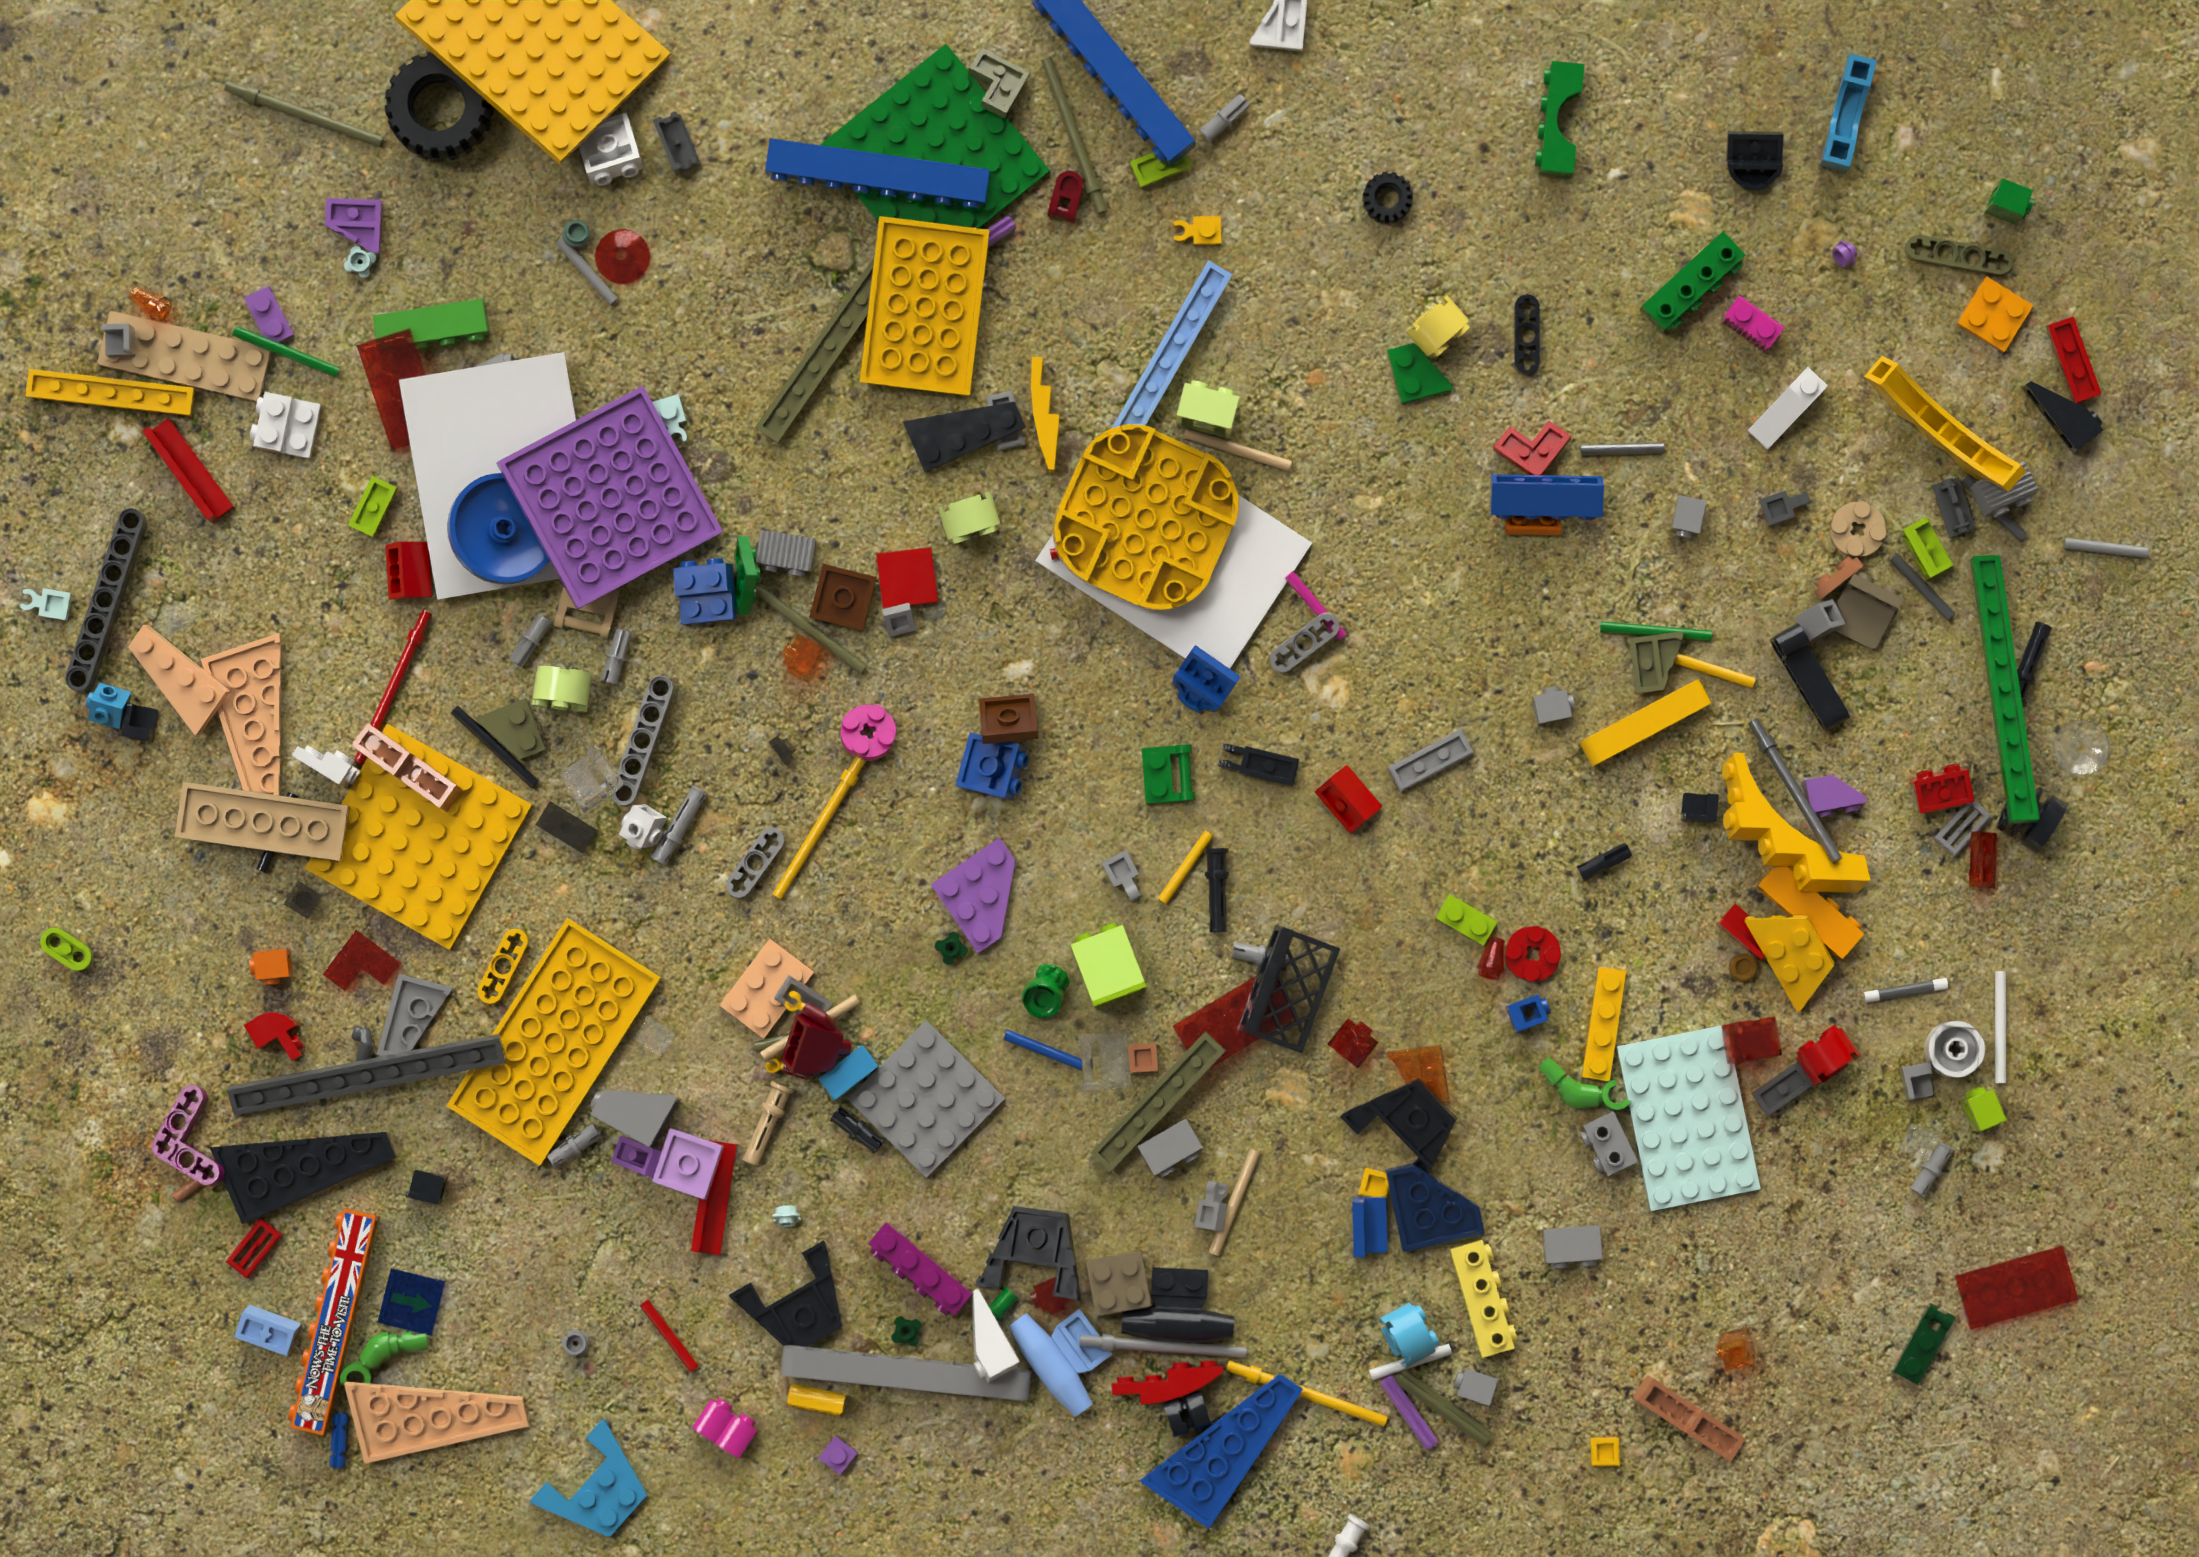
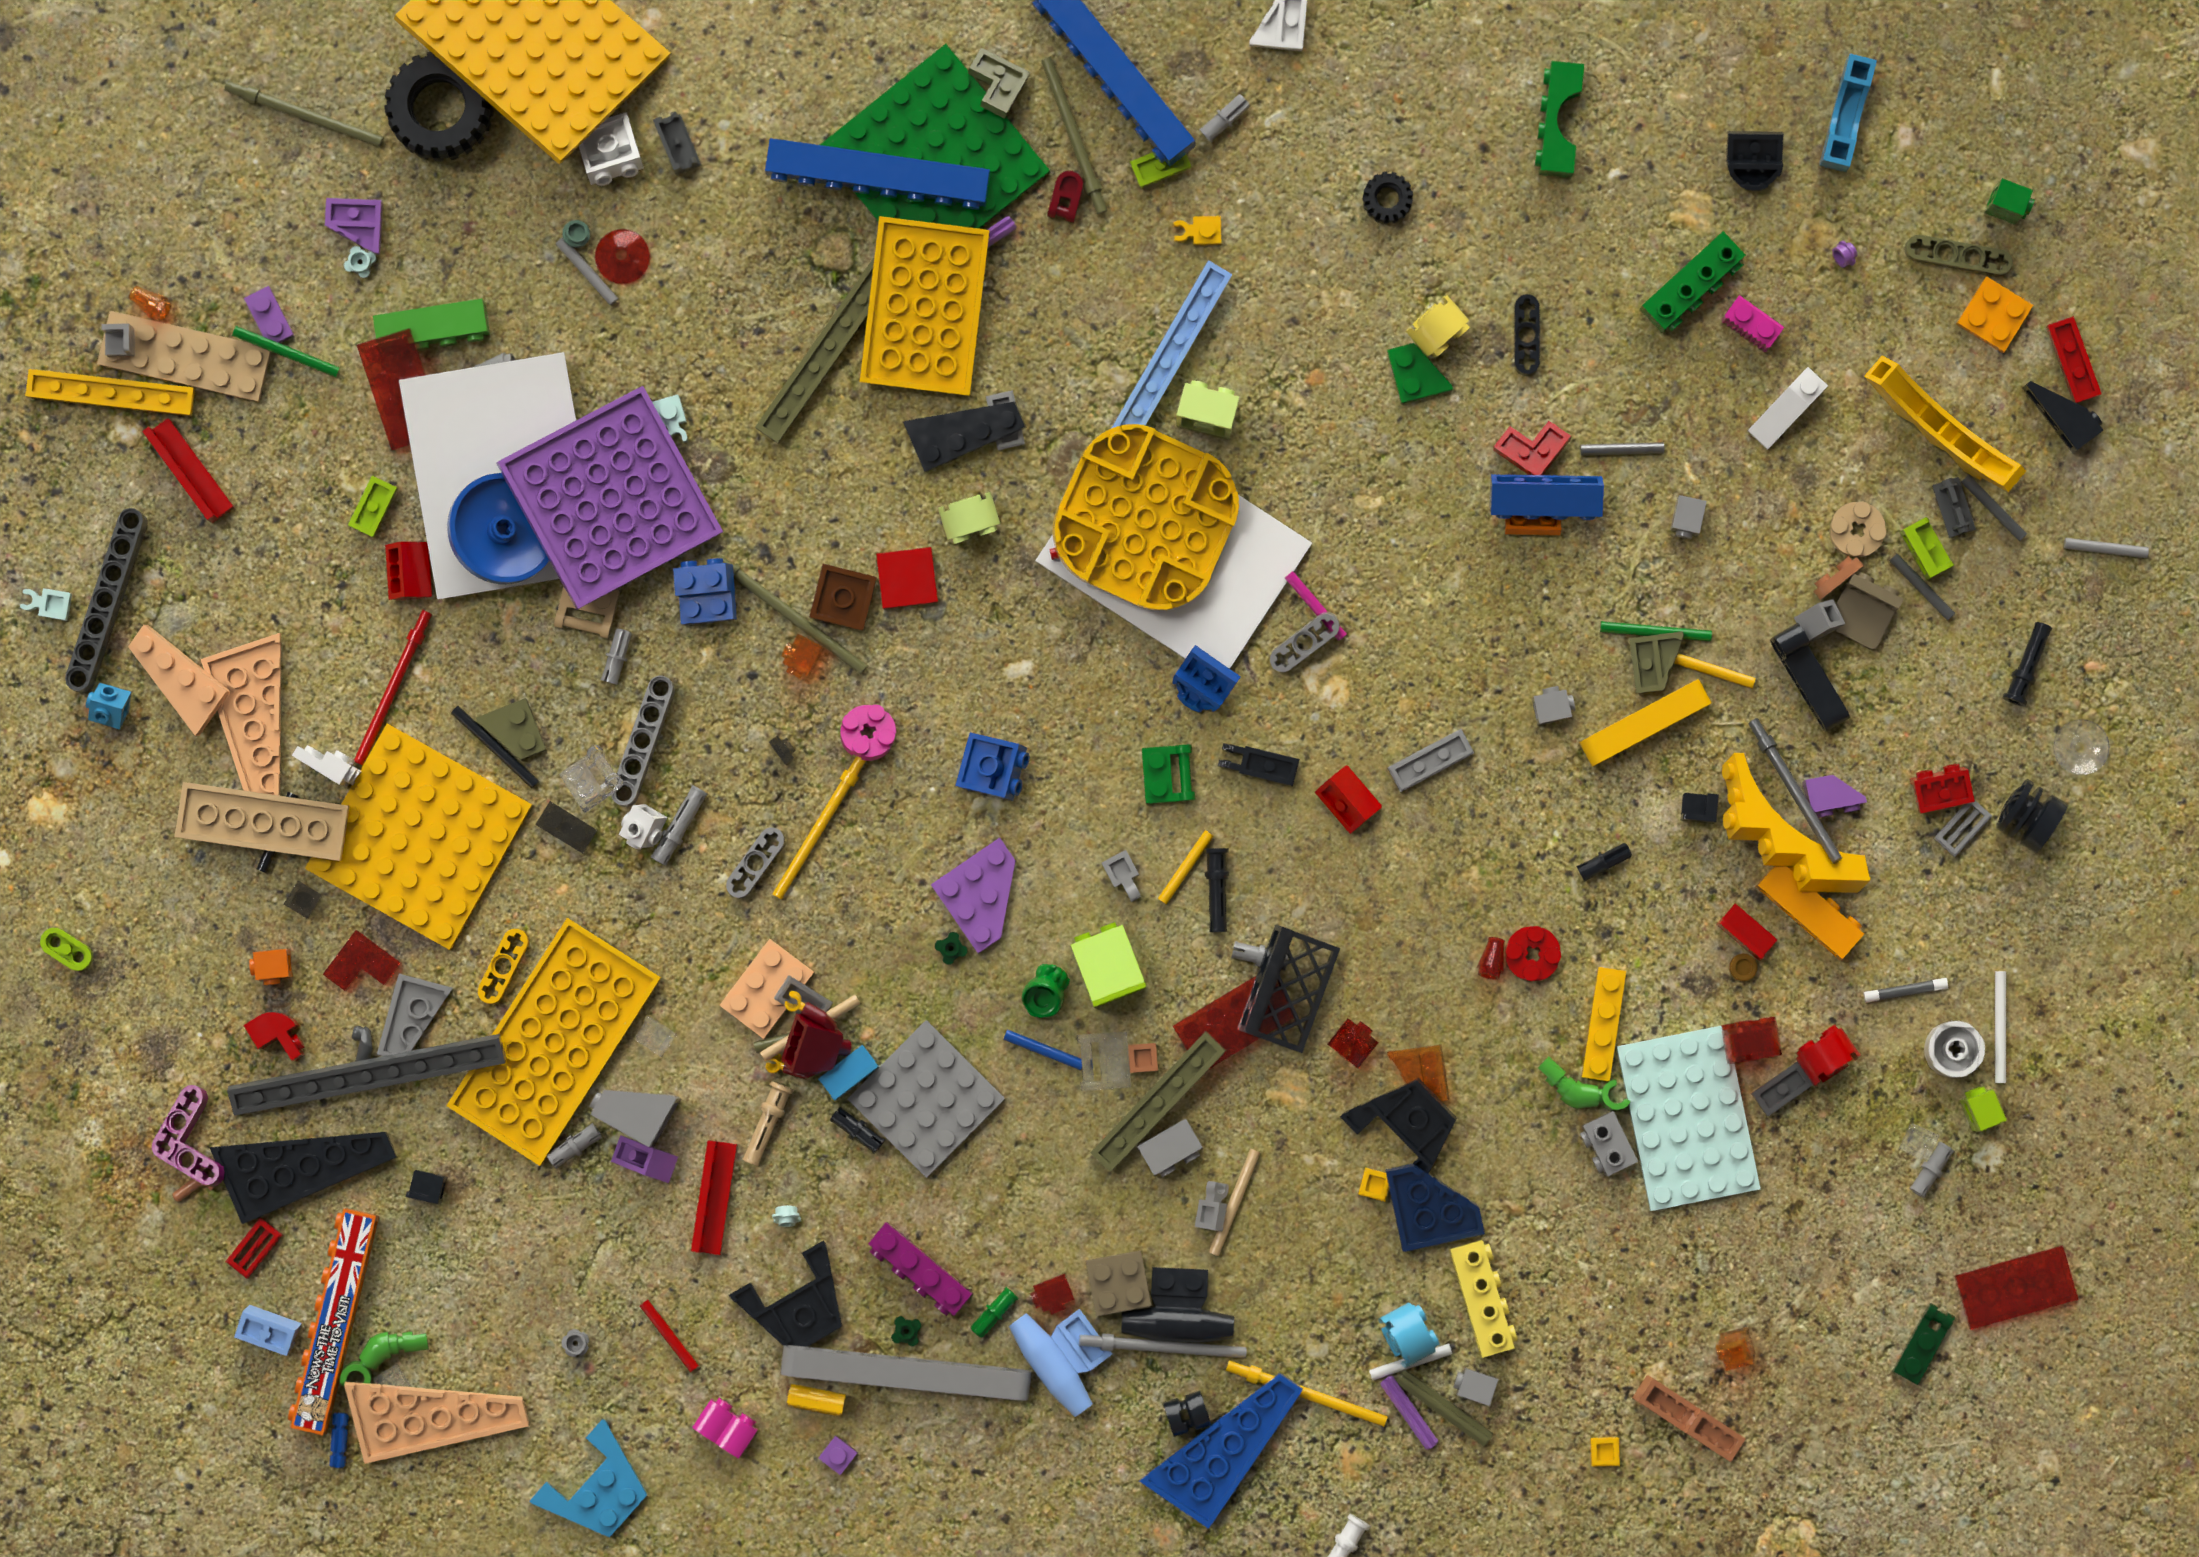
(140, 722): black panel -> none
(286, 425): white plate -> none
(407, 767): slope -> none
(411, 1301): clear blue tile -> none
(530, 640): light grey axle -> none
(561, 688): yellowish green brick -> none
(688, 1163): lavender plate -> none
(747, 575): green plate -> none
(785, 552): light grey brick -> none
(899, 619): light grey plate -> none
(991, 1349): white slope -> none
(1008, 718): reddish brown plate -> none
(1035, 1239): black wing -> none
(1046, 424): yellow slope -> none
(1180, 1382): red slope -> none
(1237, 449): tan bar -> none
(1369, 1225): blue panel -> none
(1466, 920): lime plate -> none
(1517, 1016): blue brick -> none
(1571, 1245): light grey brick -> none
(1780, 507): dark grey plate -> none
(1793, 954): yellow wing -> none
(1916, 1081): light grey panel -> none
(1982, 860): clear red plate -> none
(1996, 501): light grey brick -> none
(2004, 689): green plate -> none

